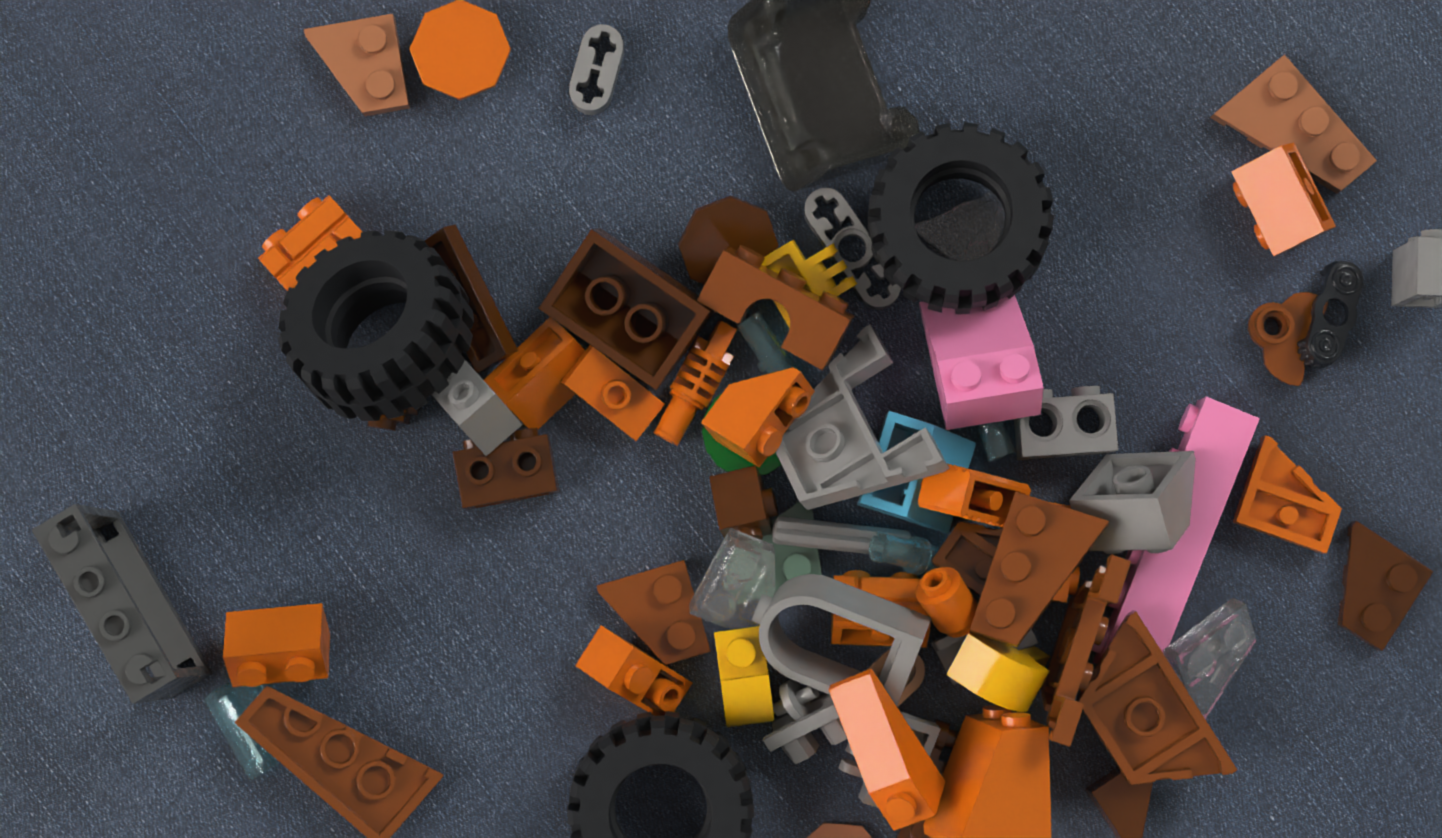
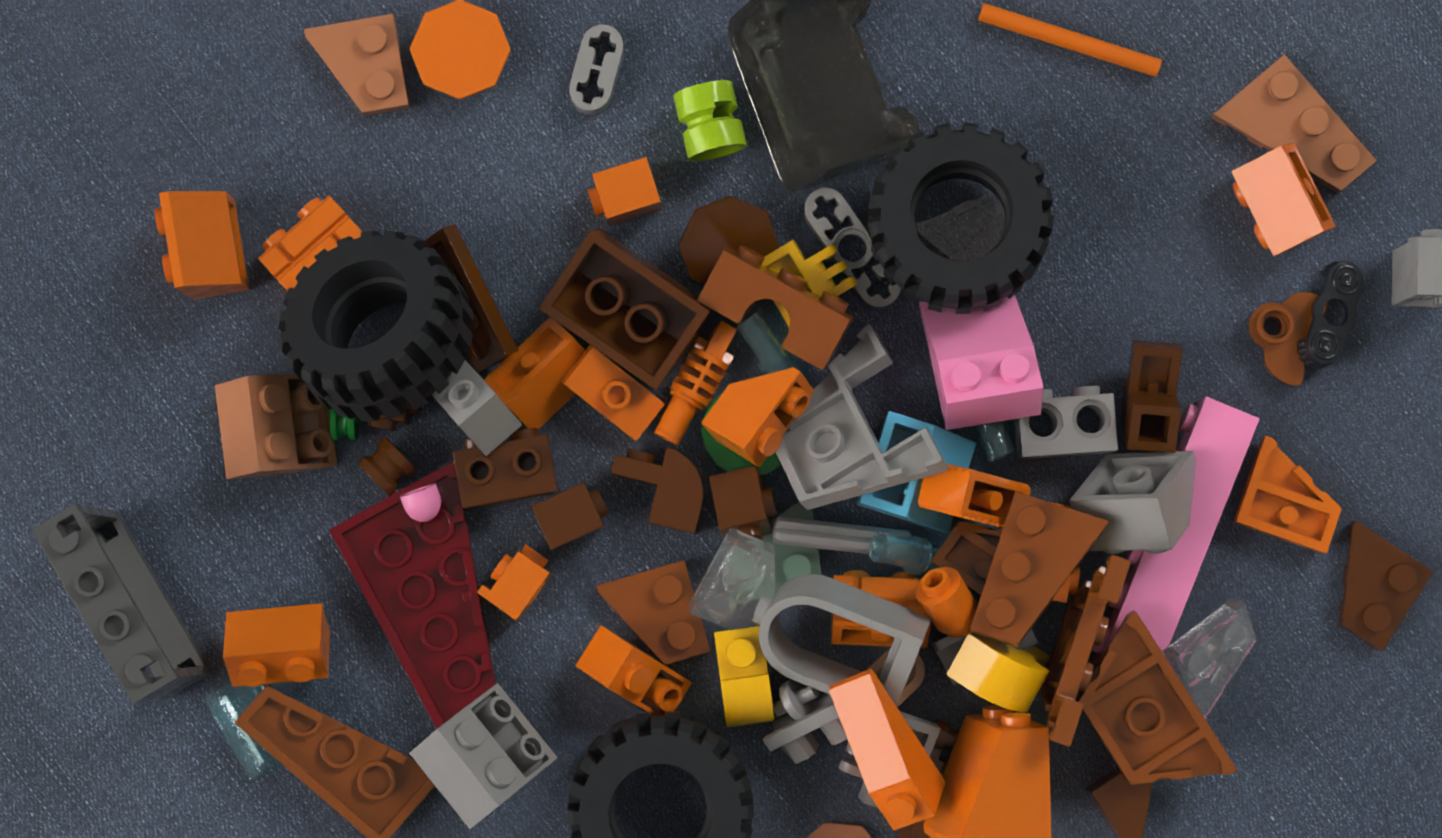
(202, 243): none -> orange slope
(272, 427): none -> nougat slope
(343, 426): none -> green bush
(387, 465): none -> reddish brown wheel
(422, 503): none -> bright pink hinge
(424, 593): none -> dark red wing
(483, 755): none -> light grey slope
(517, 582): none -> orange brick
(570, 515): none -> reddish brown brick
(624, 192): none -> orange brick
(678, 489): none -> reddish brown brick
(709, 119): none -> lime wheel
(1070, 40): none -> orange bar
(1150, 398): none -> reddish brown brick

